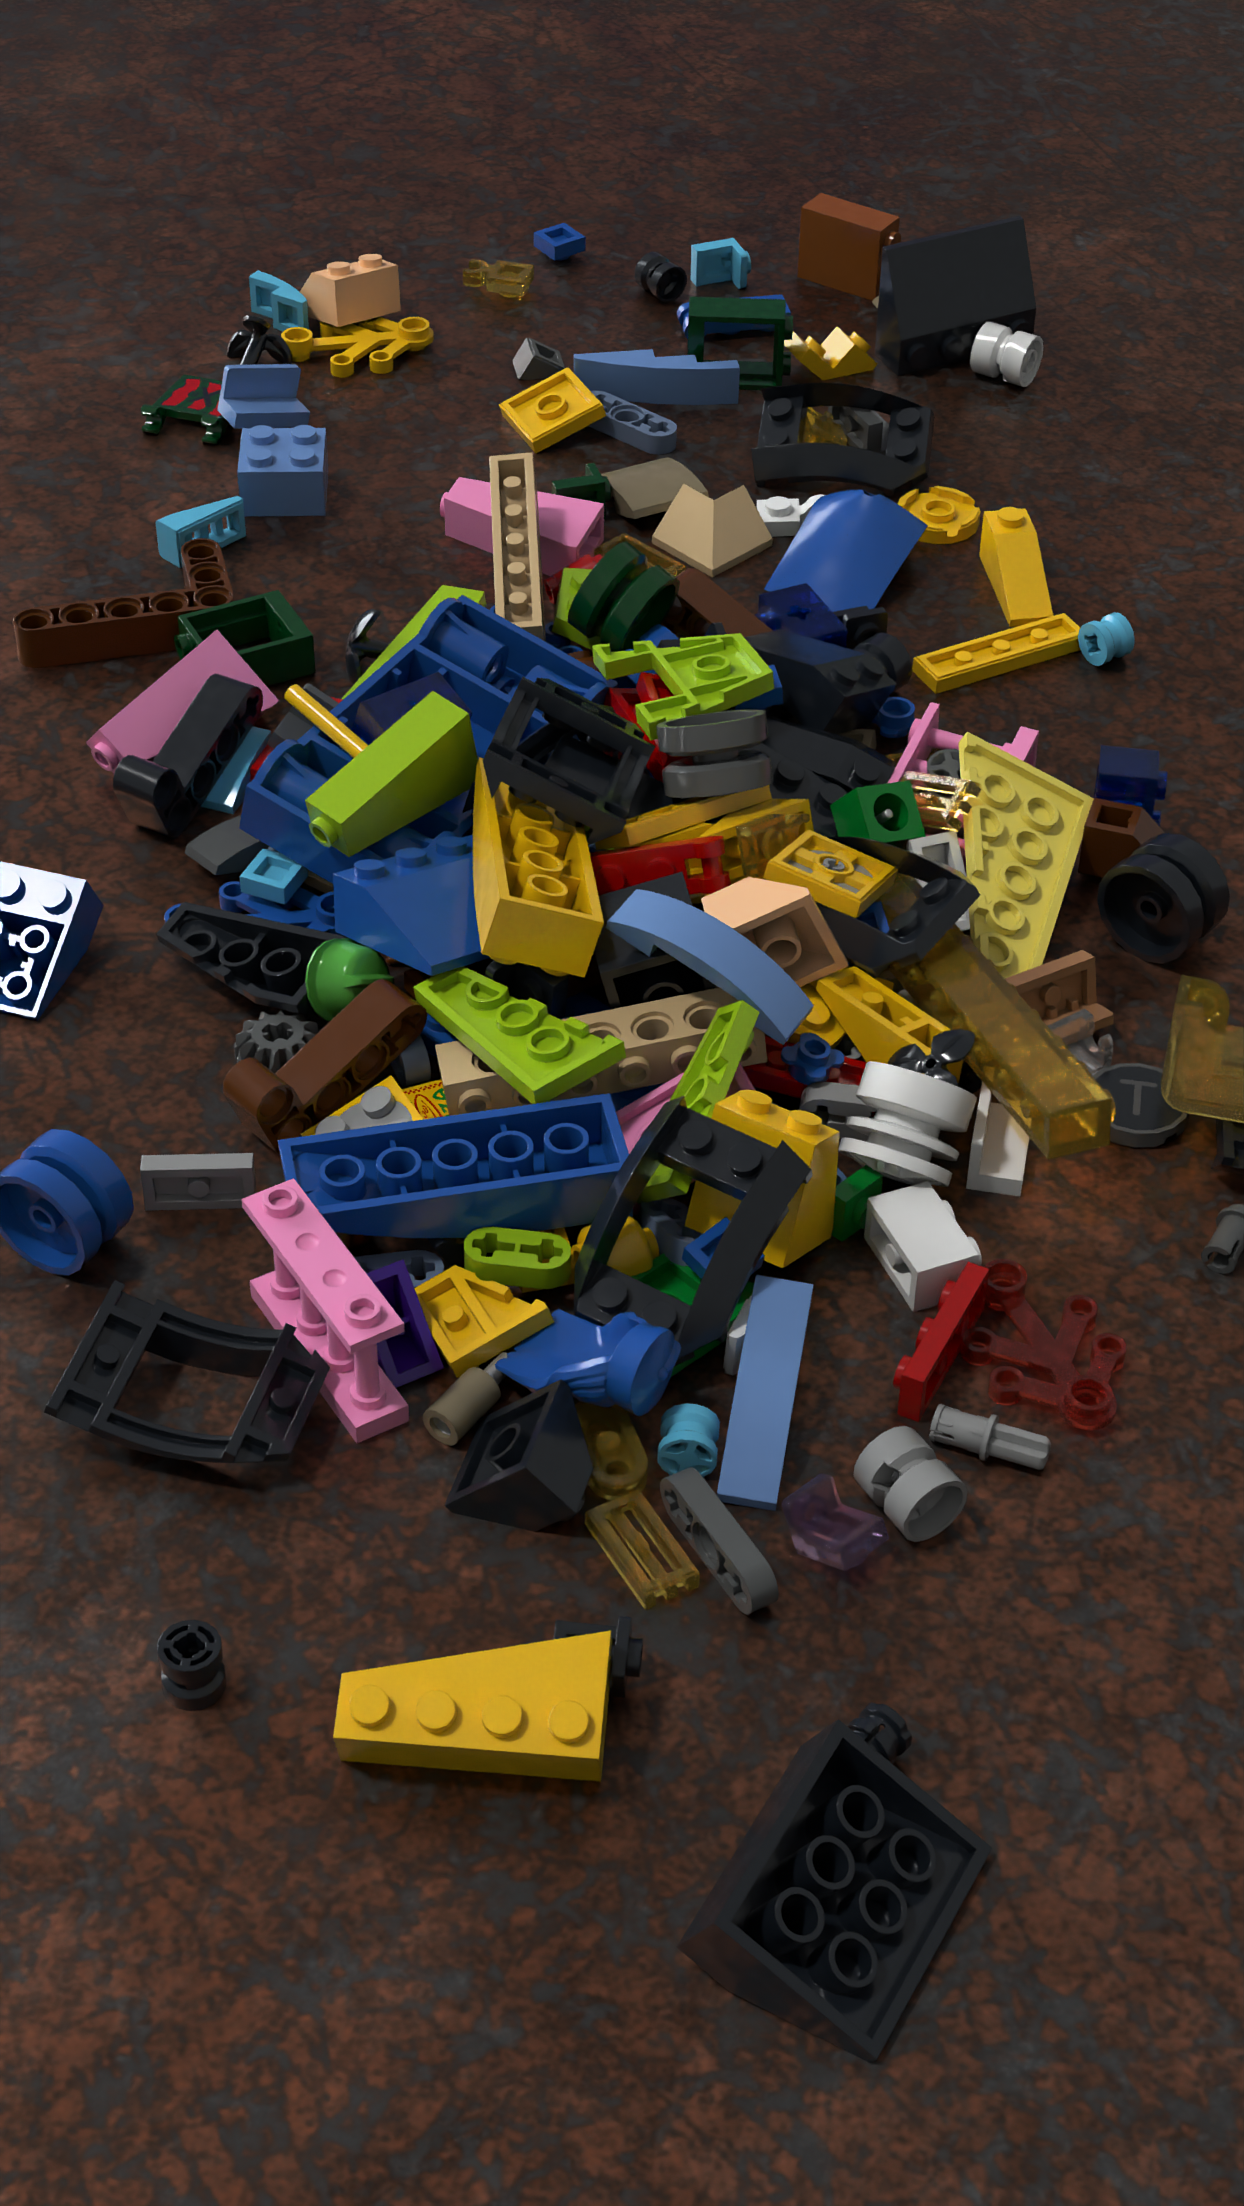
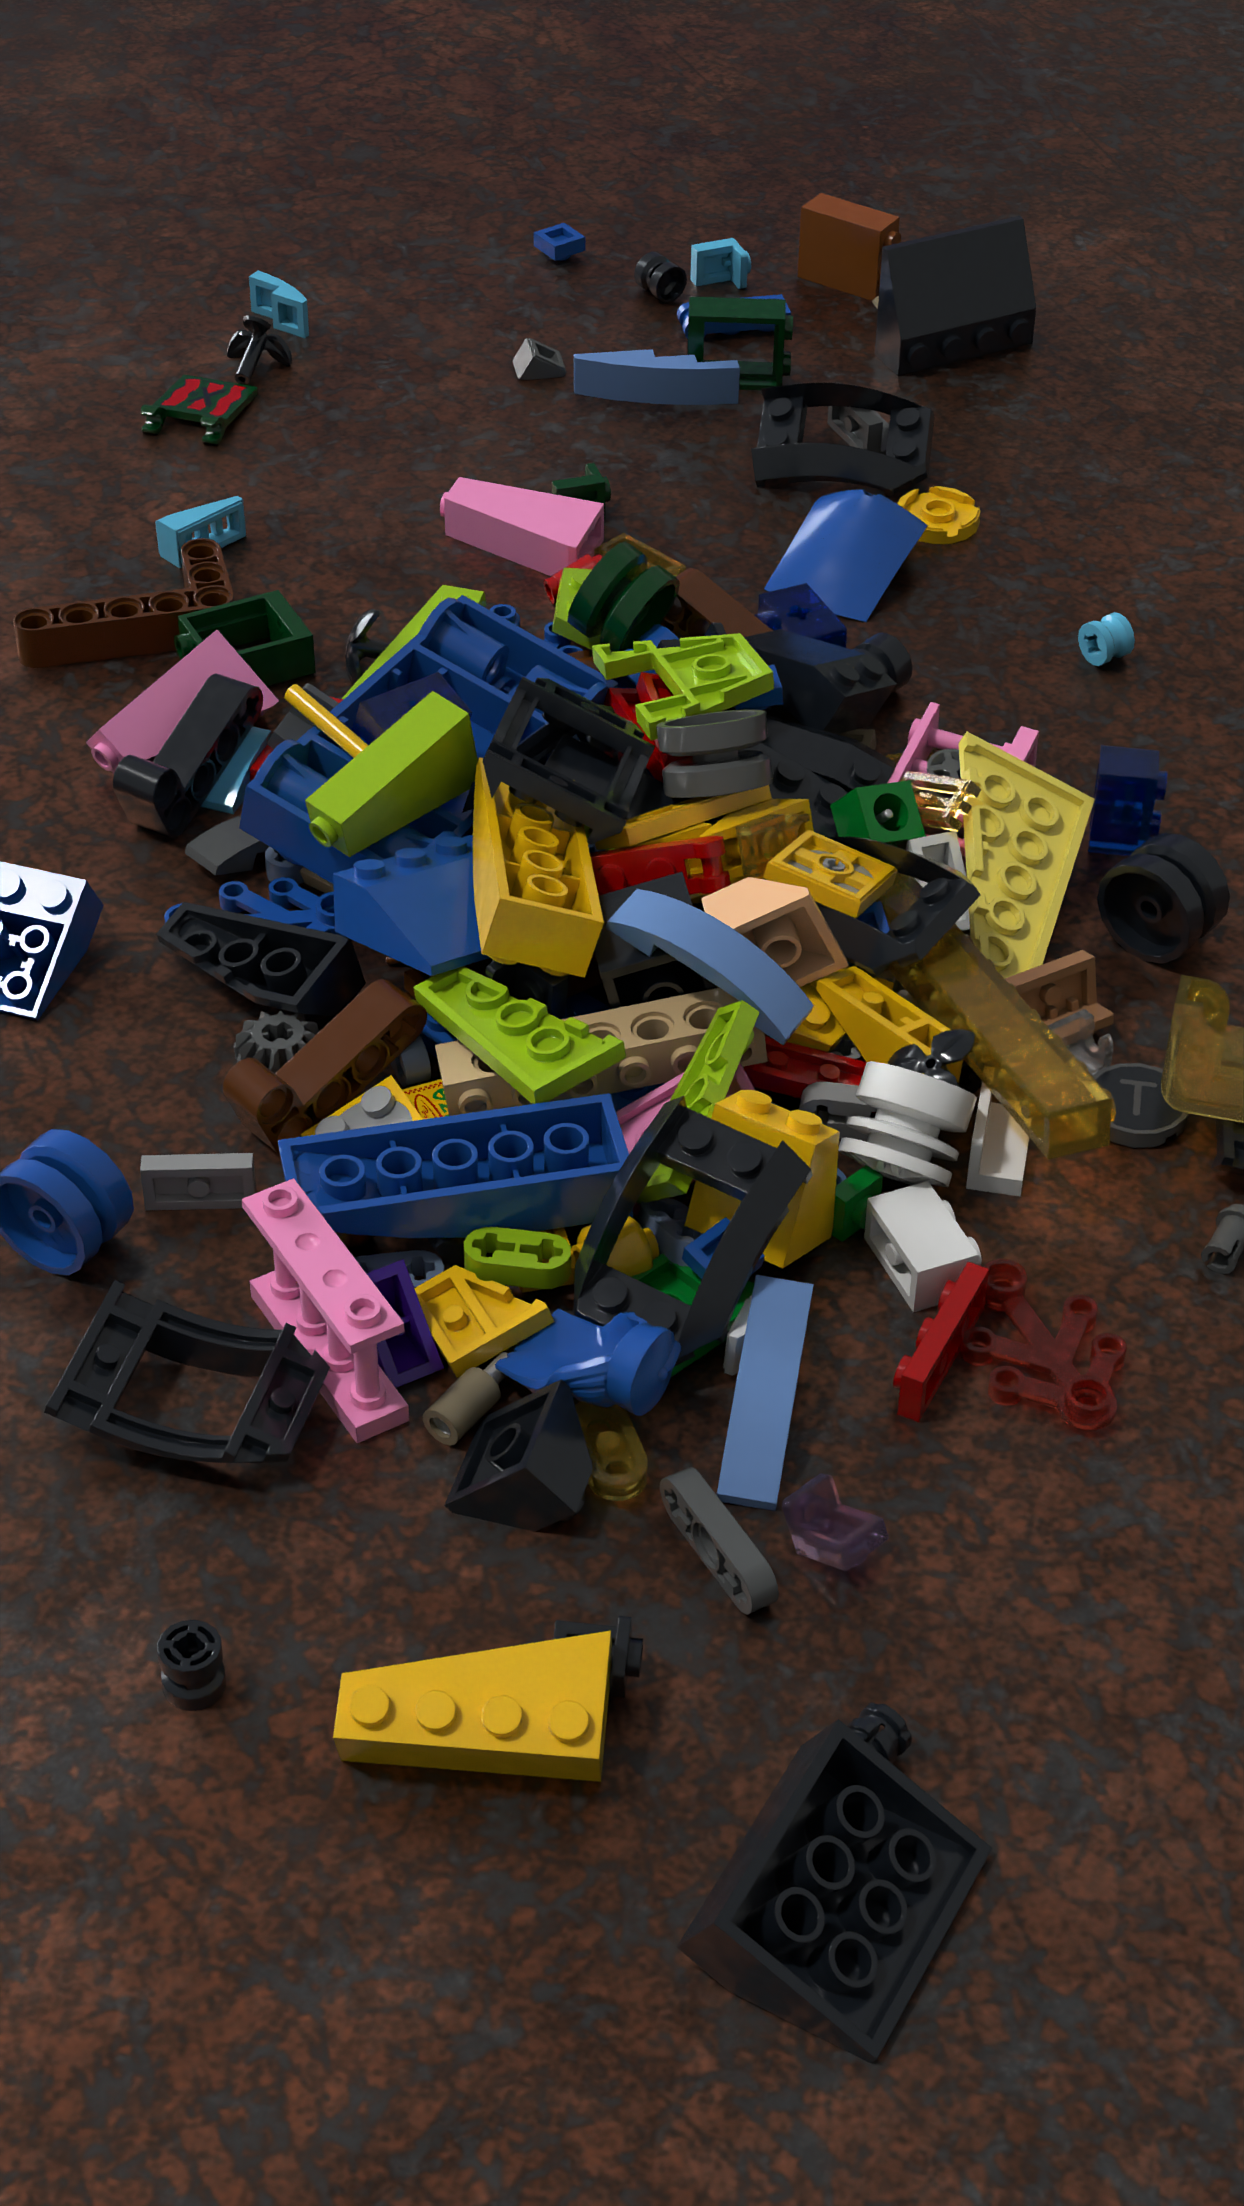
(262, 396): medium blue panel -> none
(272, 877): medium azure plate -> none
(283, 471): medium blue brick -> none
(340, 973): bright green piece -> none
(353, 291): light nougat slope -> none
(408, 334): yellow plant -> none
(503, 277): clear yellow plate -> none
(517, 542): tan brick -> none
(552, 410): yellow tile -> none
(635, 425): sand blue beam -> none
(650, 486): dark tan slope -> none
(663, 1584): clear yellow tile -> none
(688, 1439): medium azure wheel -> none
(712, 532): tan slope -> none
(784, 515): white plate -> none
(811, 1059): blue plate -> none
(821, 429): clear yellow plate -> none
(835, 357): yellow slope -> none
(862, 623): black bracket -> none
(895, 717): blue plate -> none
(910, 1483): light grey wheel -> none
(989, 1437): light grey axle -> none
(997, 653): yellow tile -> none
(1005, 353): white wheel -> none
(1015, 565): yellow slope -> none
(1113, 834): reddish brown slope -> none

